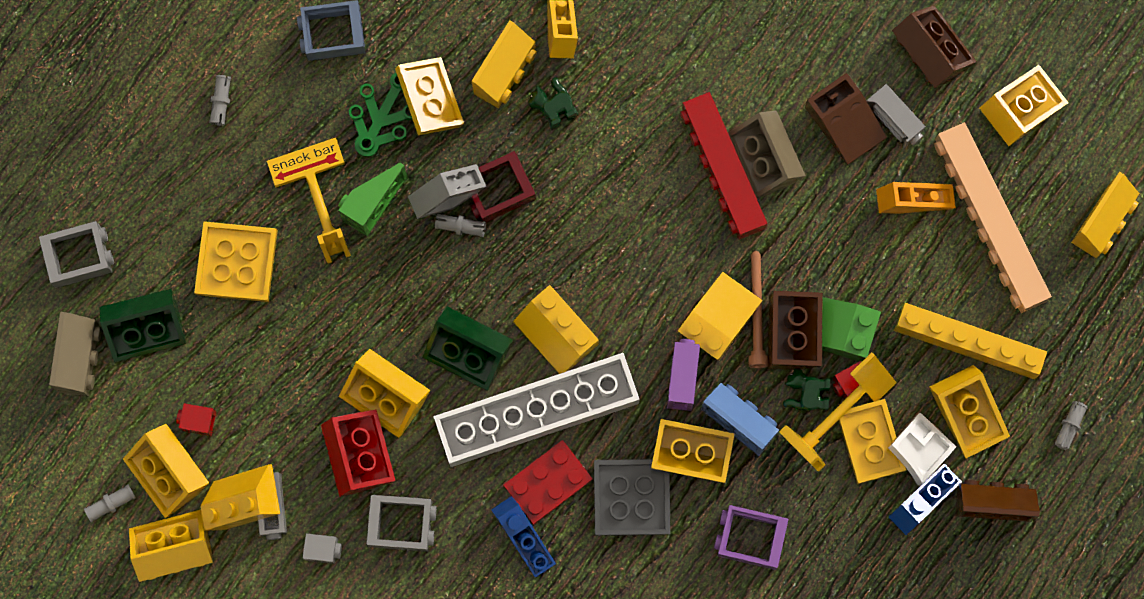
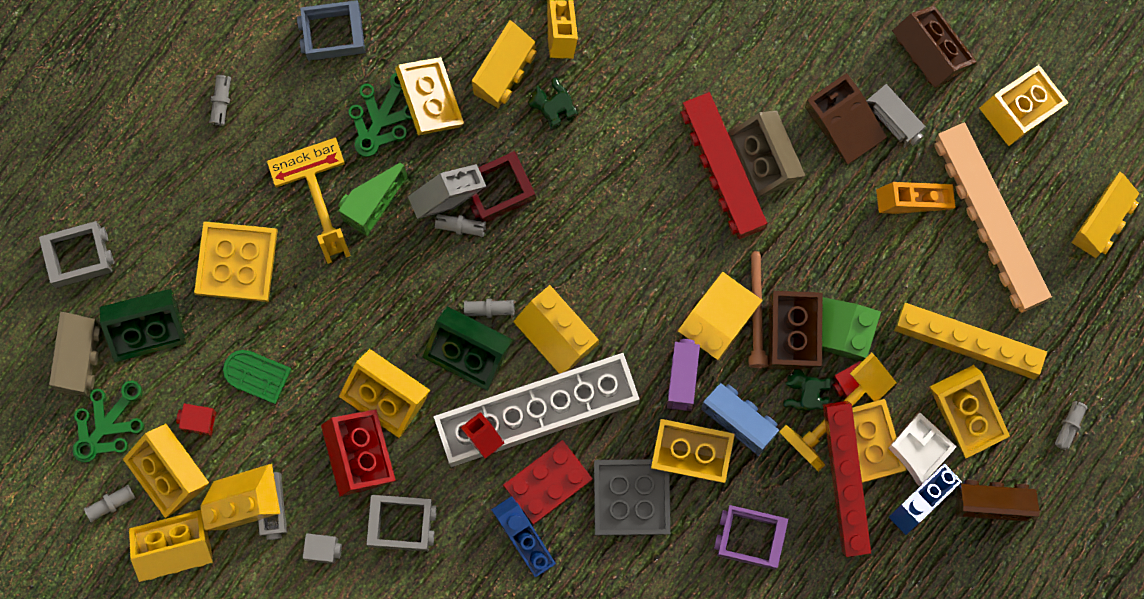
(105, 425): none -> green plant
(256, 375): none -> green window
(482, 435): none -> red brick
(489, 308): none -> light grey pin
(847, 478): none -> red brick

